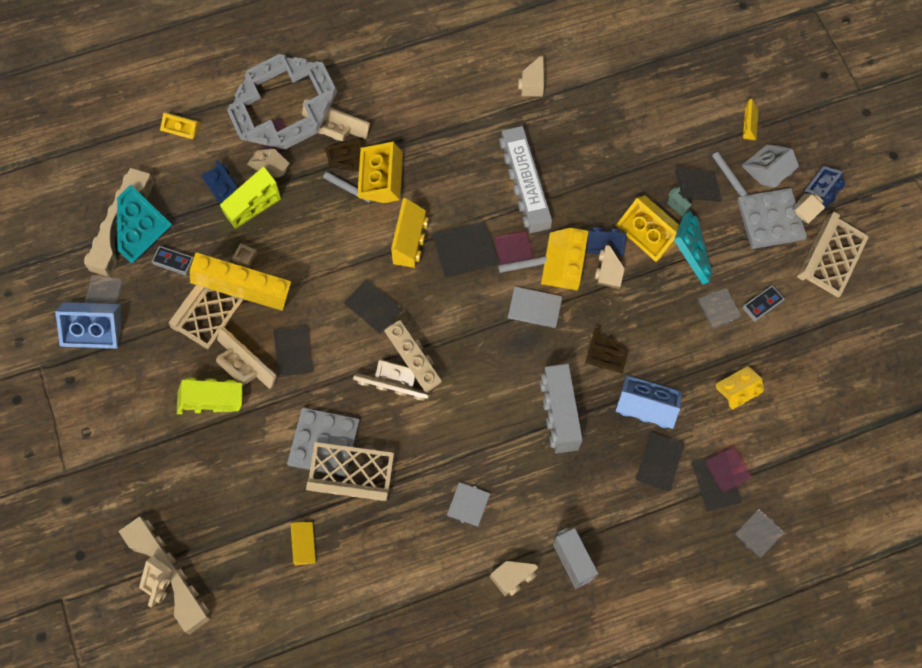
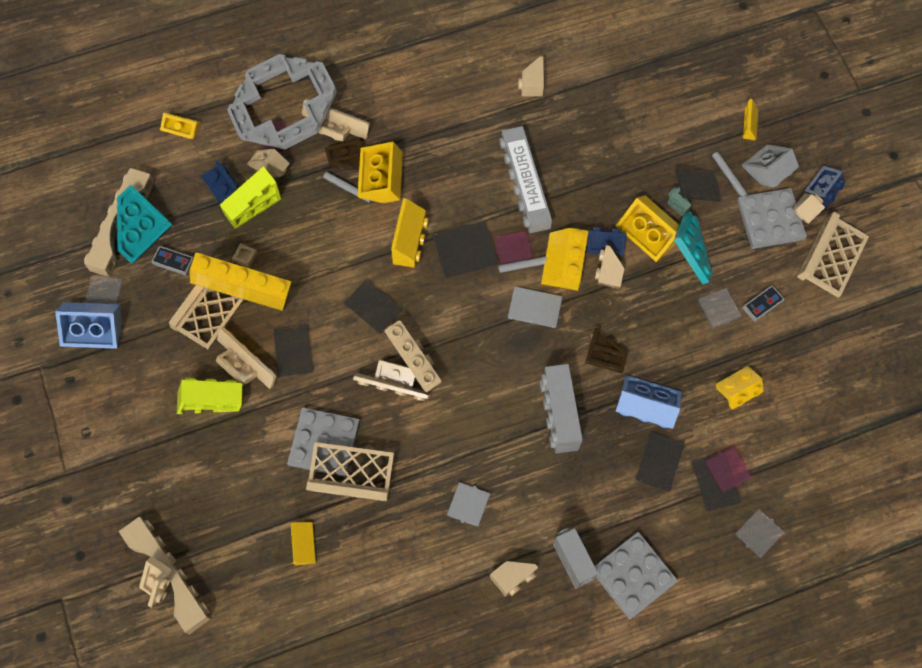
(634, 575): none -> light grey plate

